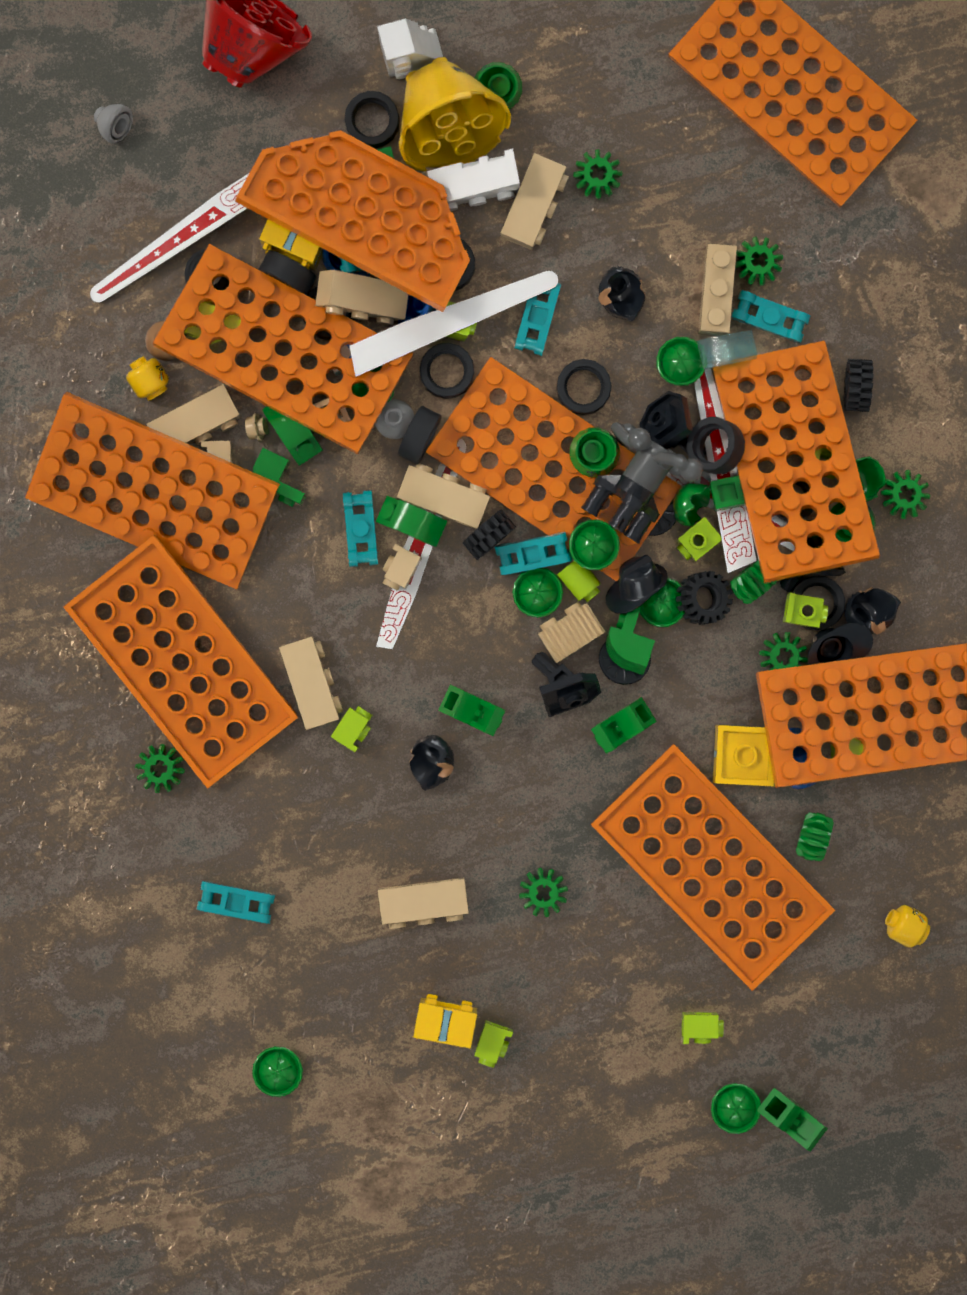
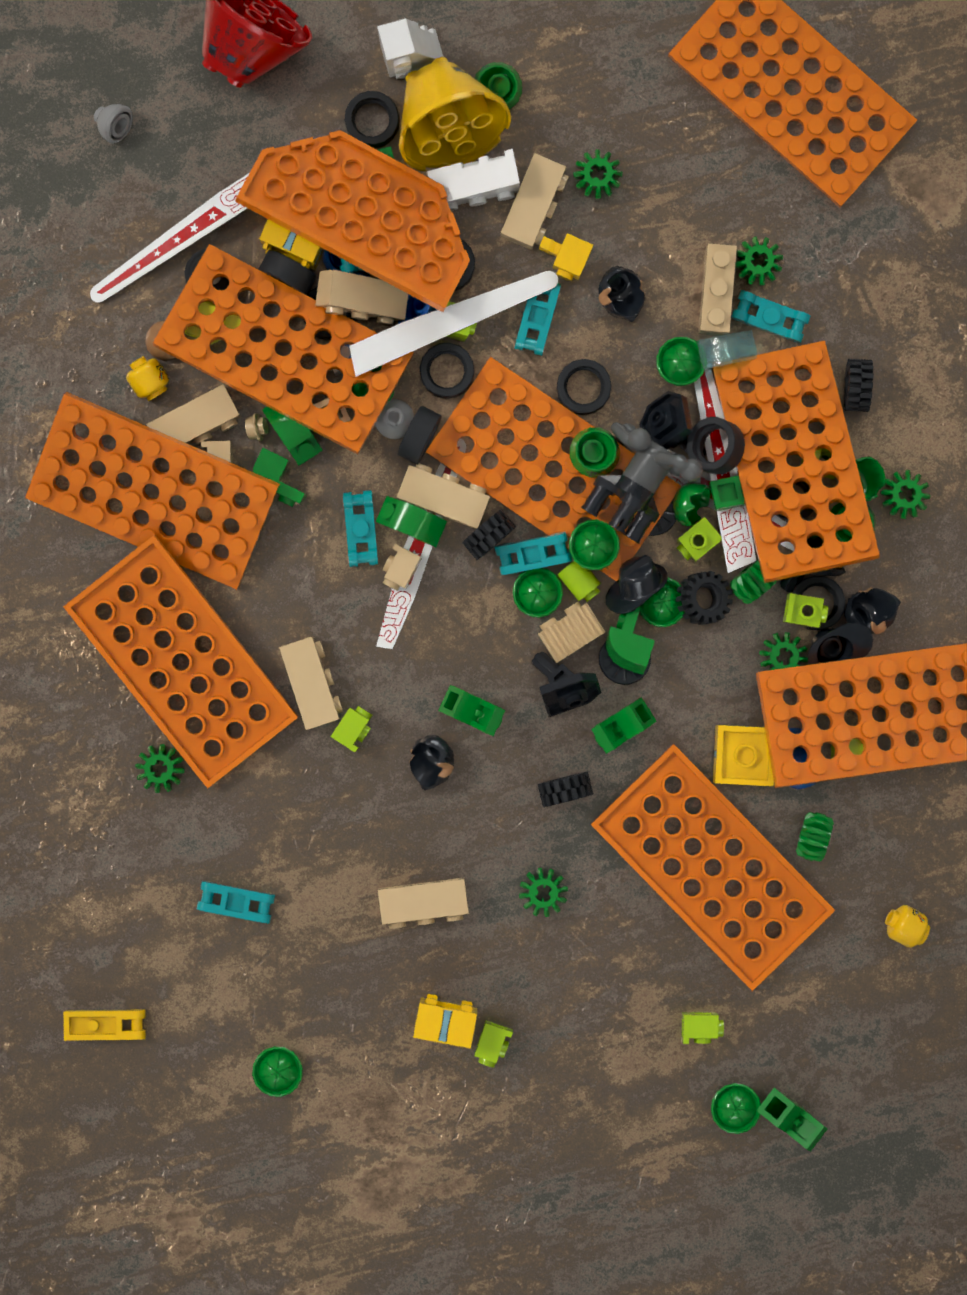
(103, 1024): none -> yellow plate
(565, 789): none -> black tyre
(570, 255): none -> yellow brick

